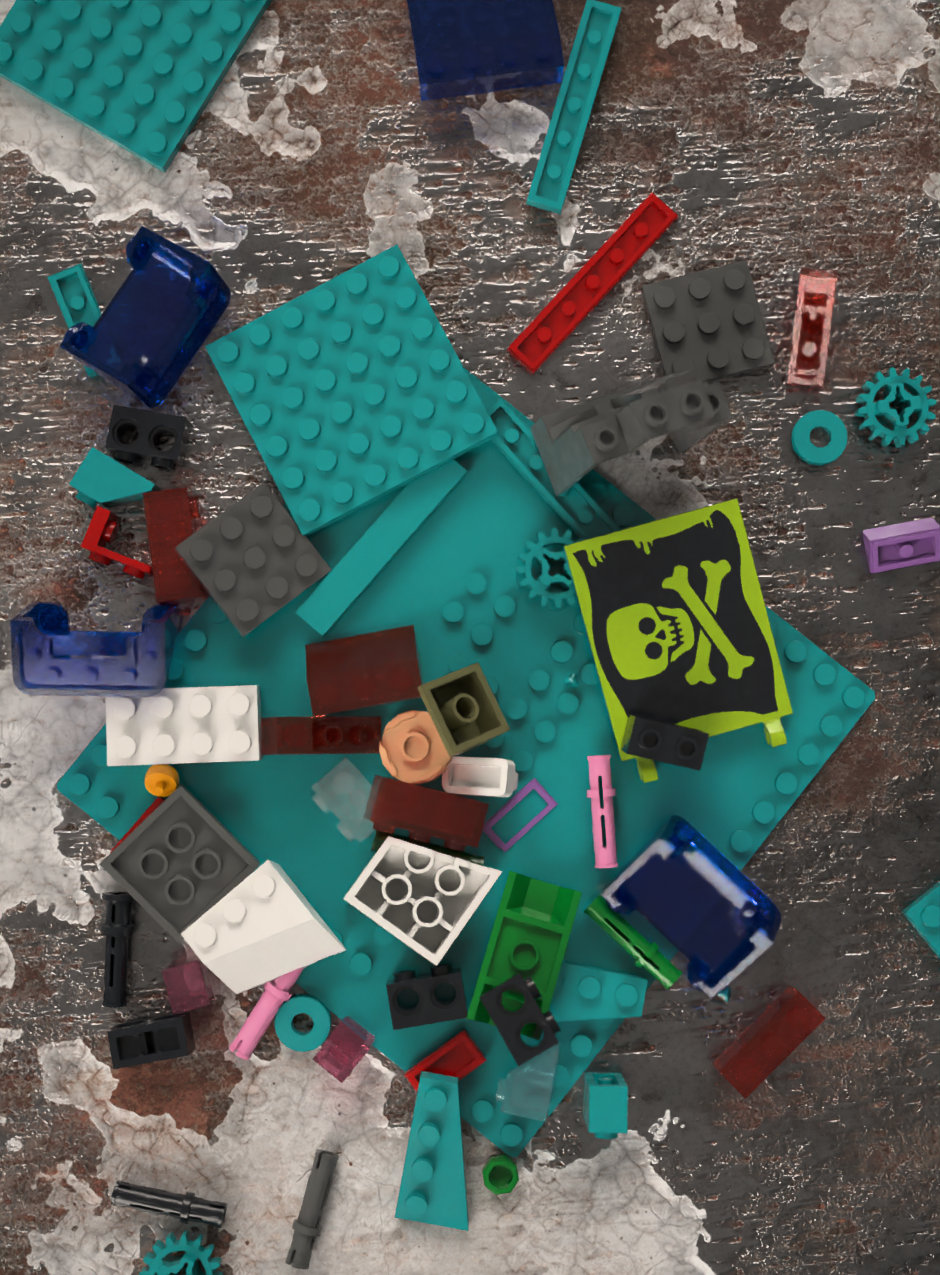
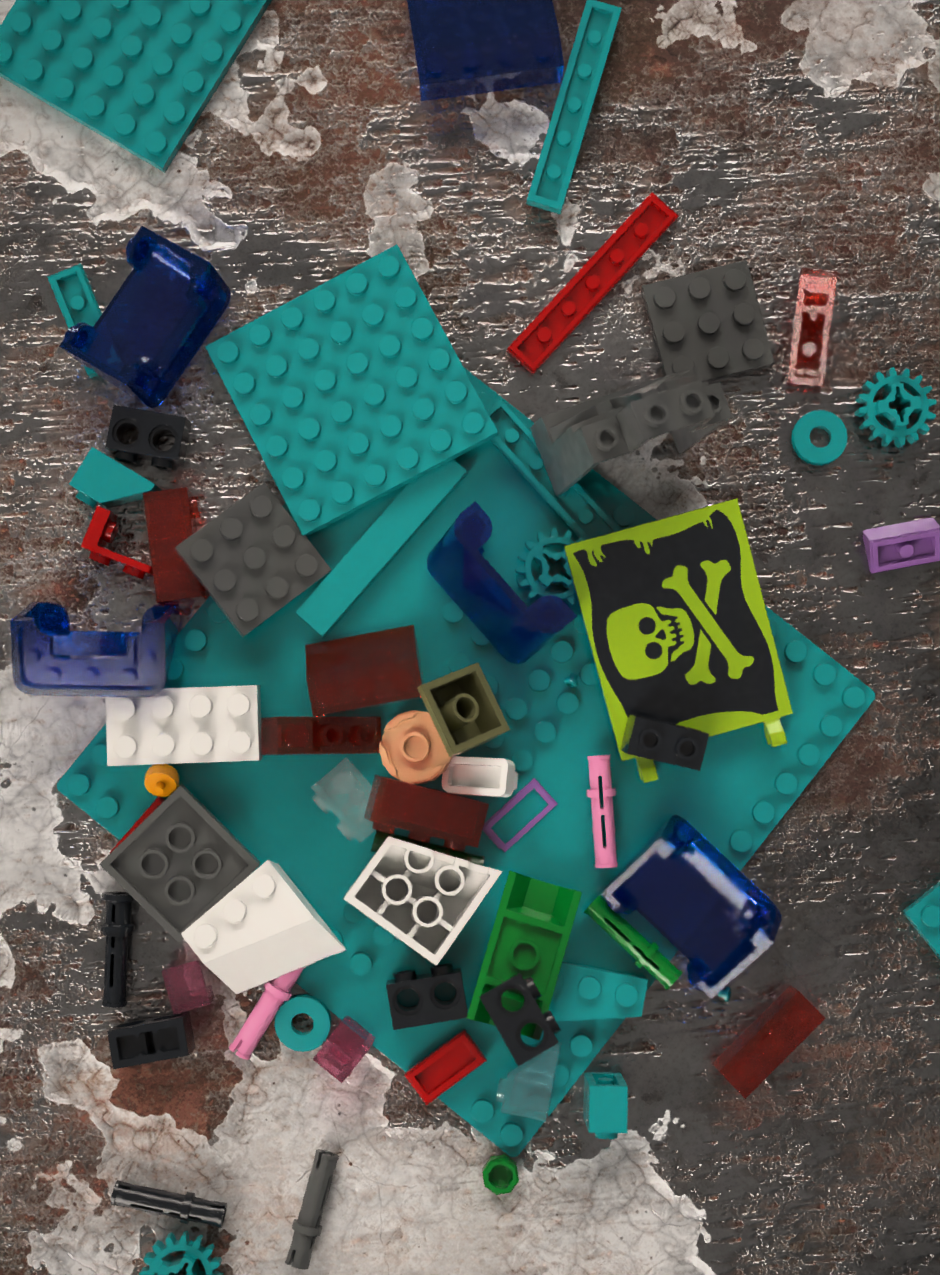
(434, 1161): teal wing -> none
(485, 596): none -> clear blue windscreen

